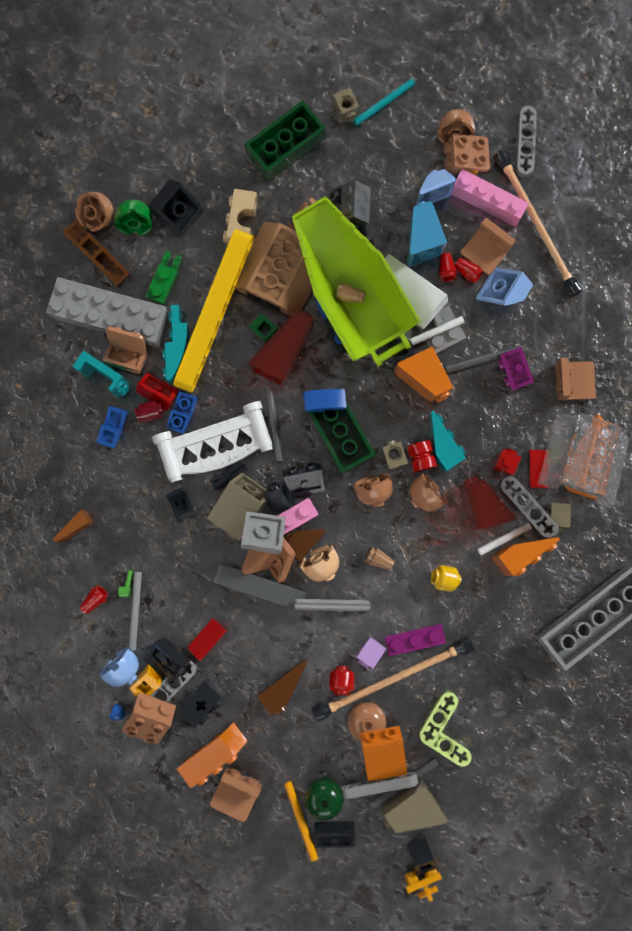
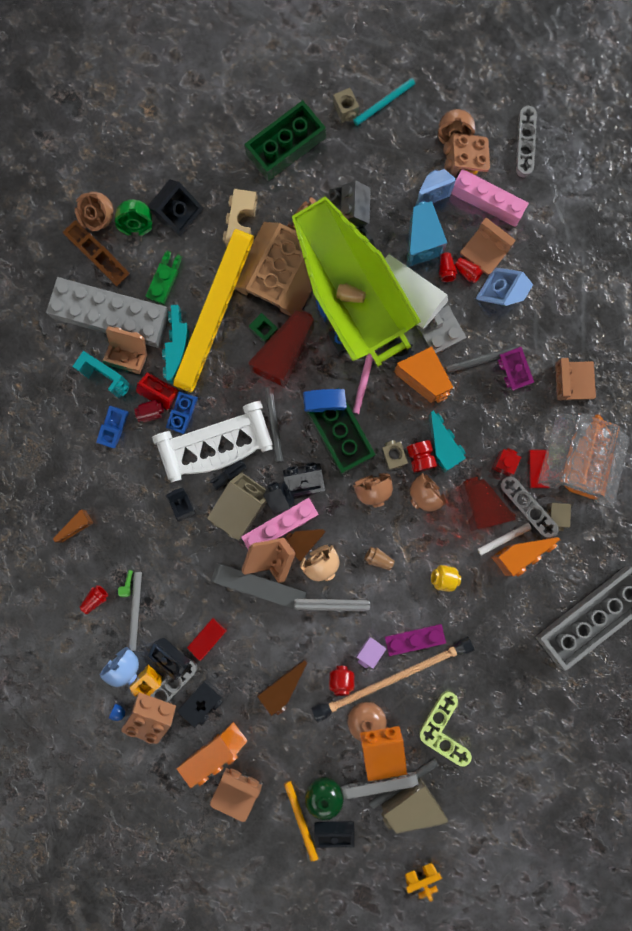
(263, 532): light grey hinge -> none
(362, 384): none -> bright pink bar
(421, 856): black brick -> none
(437, 330): white bar -> none
(503, 161): light nougat hose -> none

